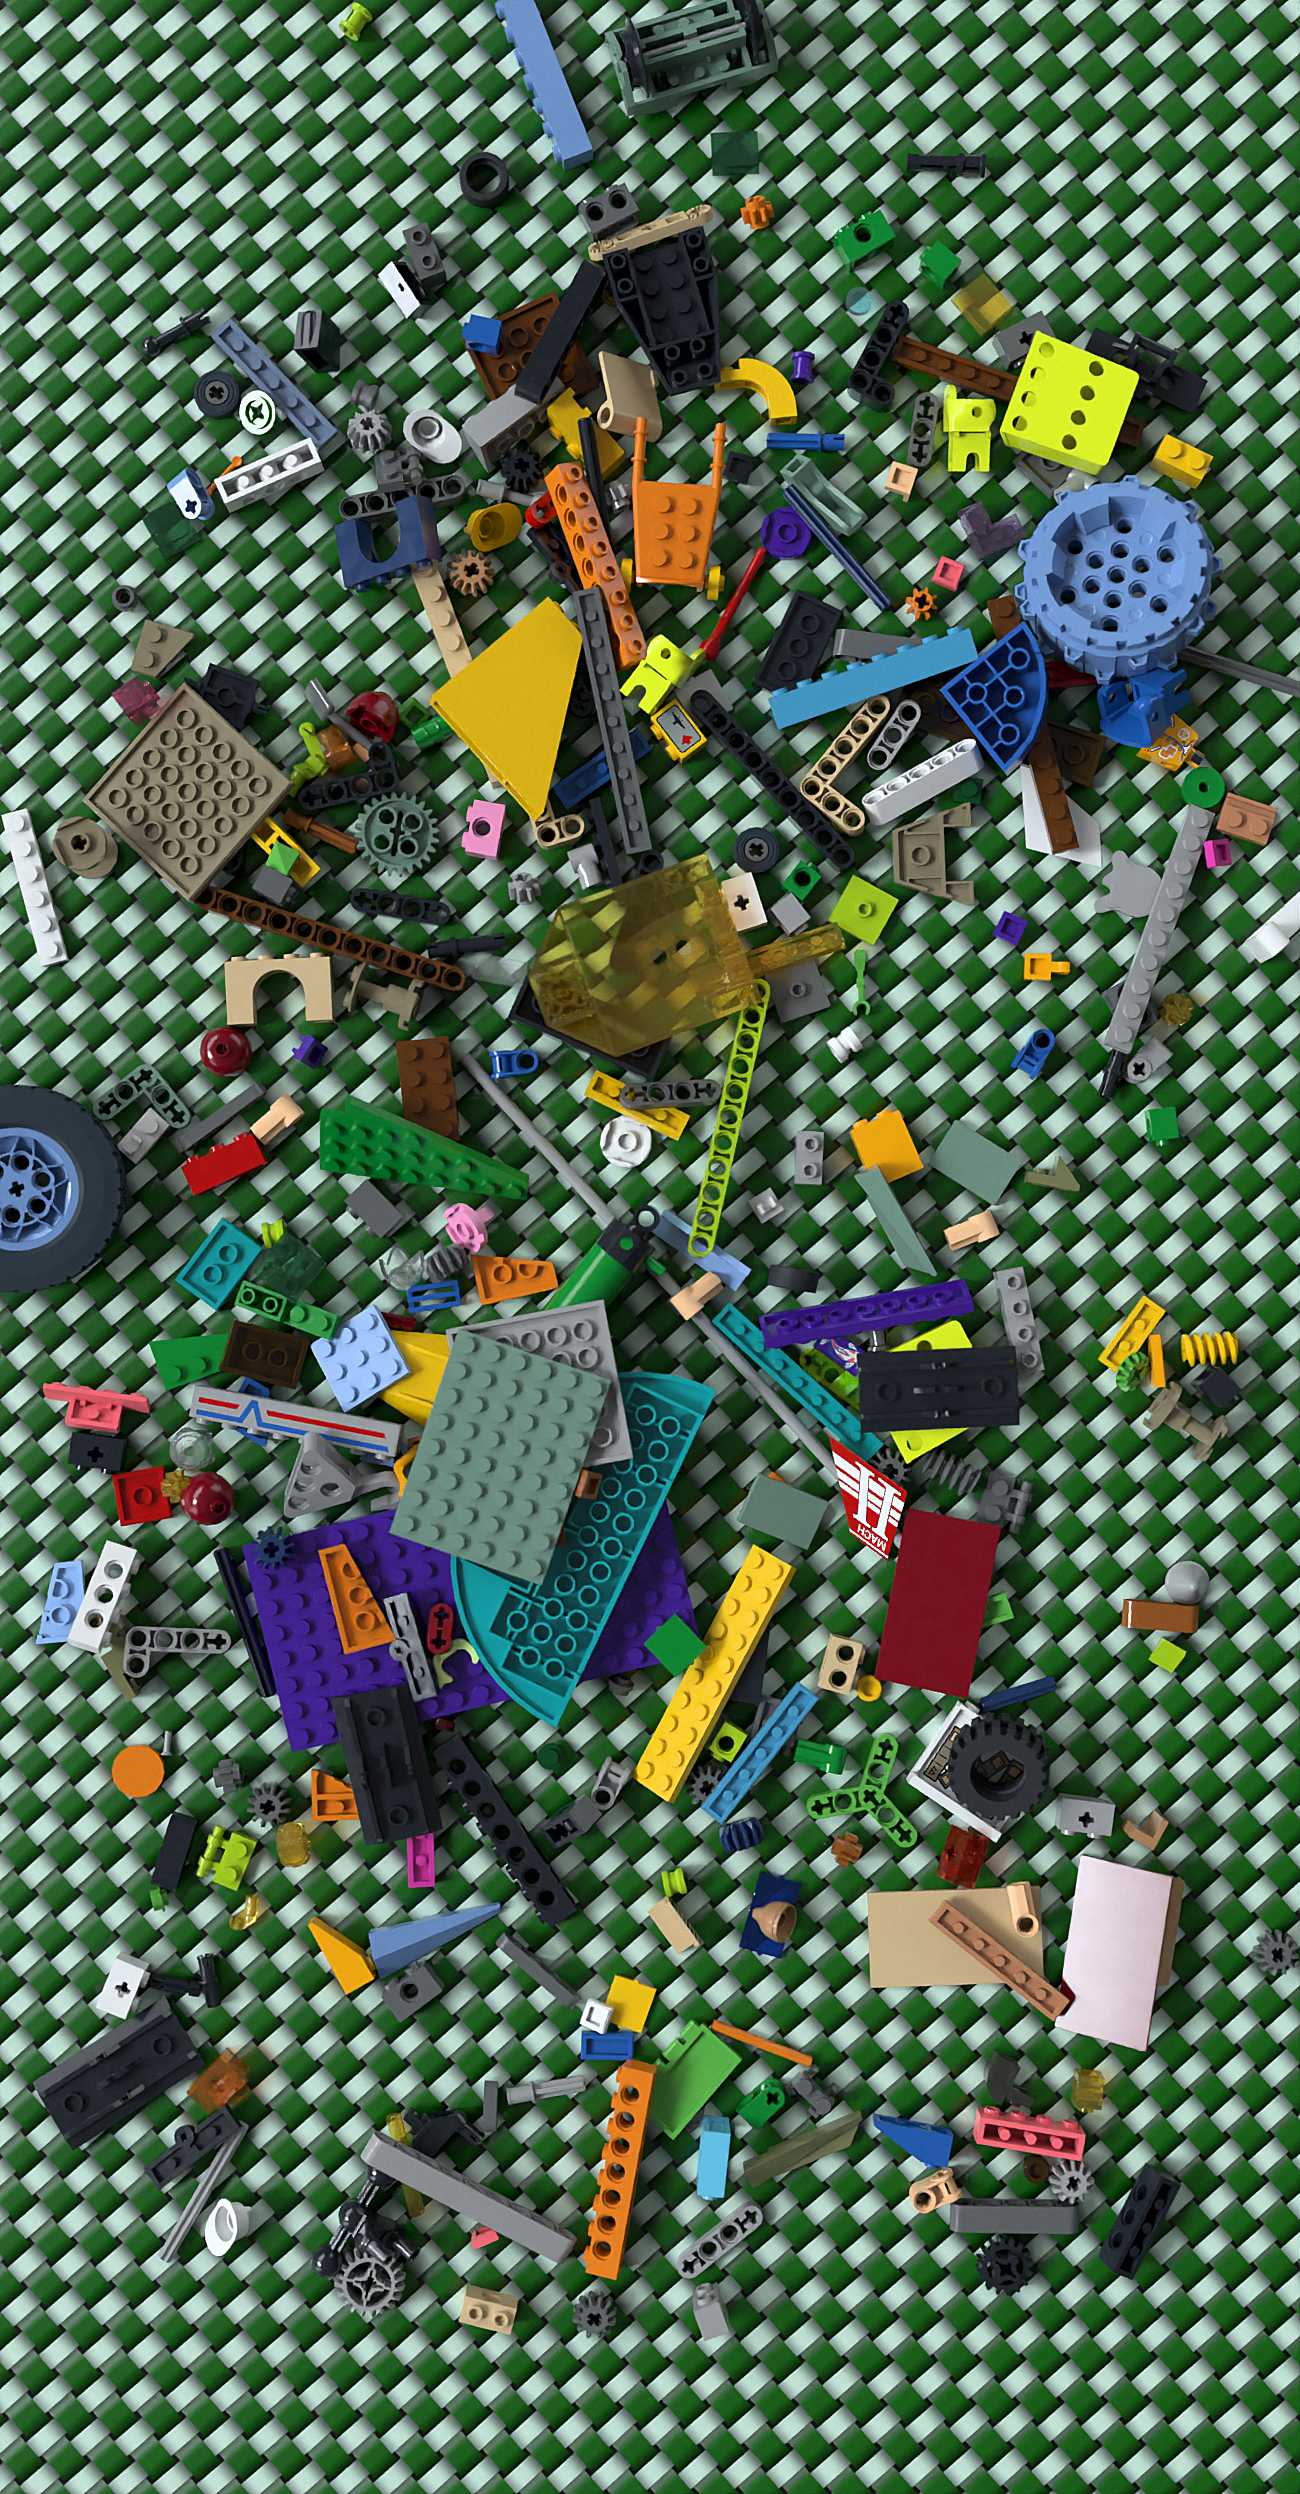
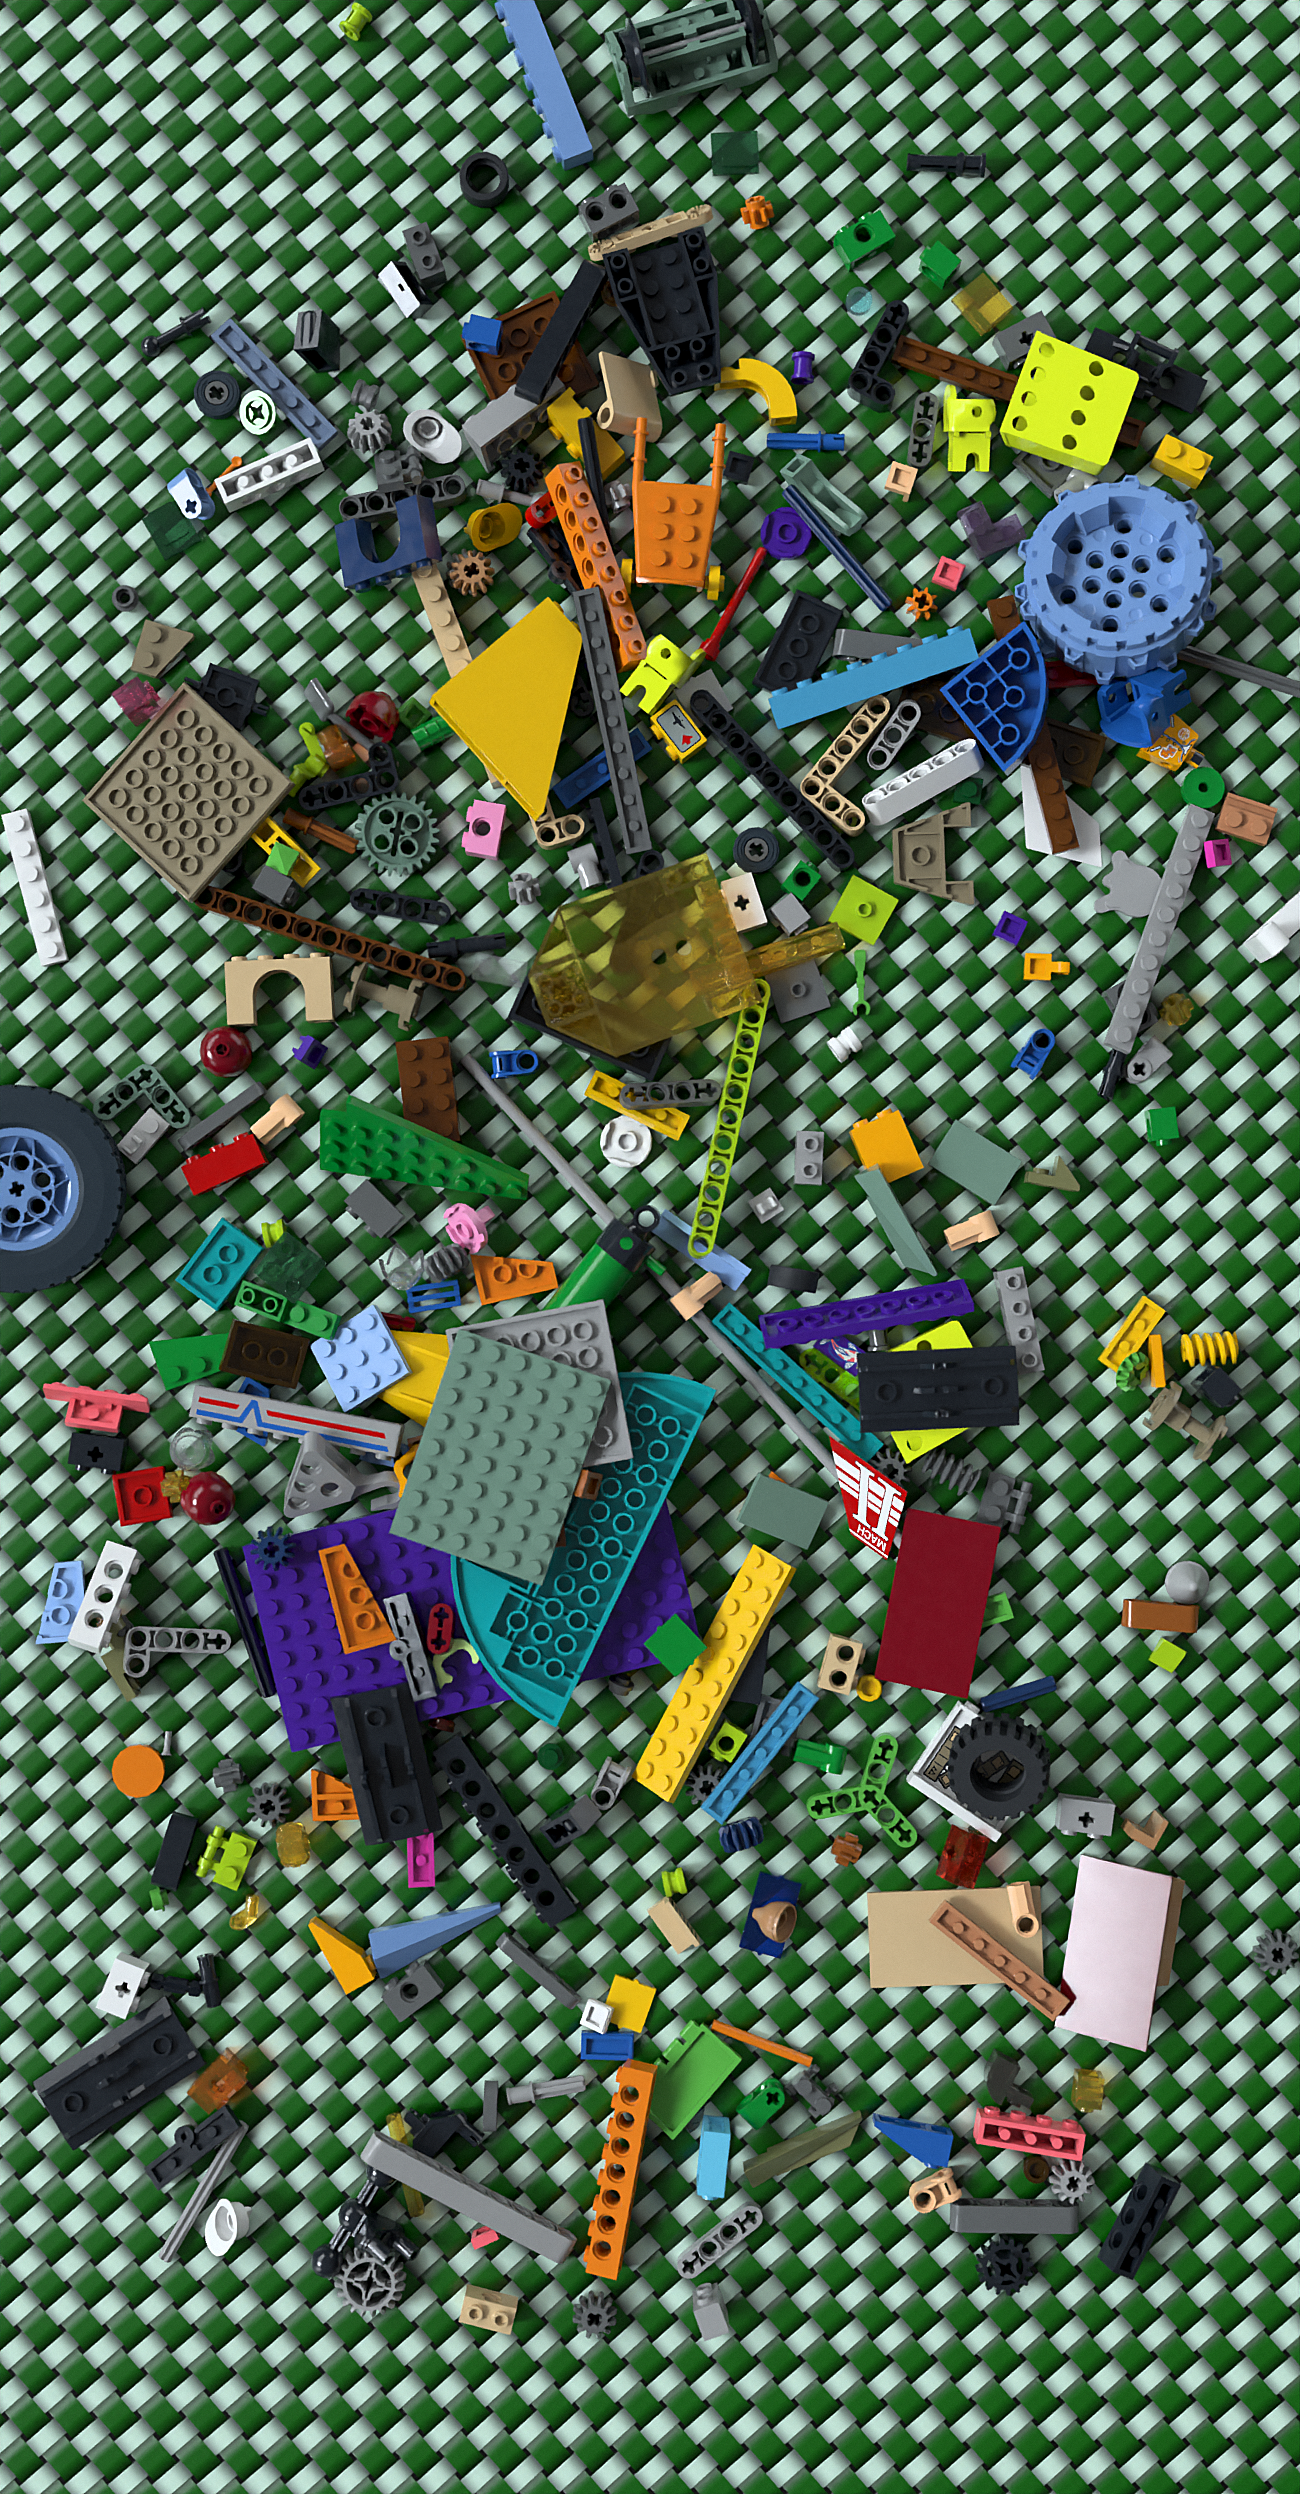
(85, 848): dark tan piece -> none

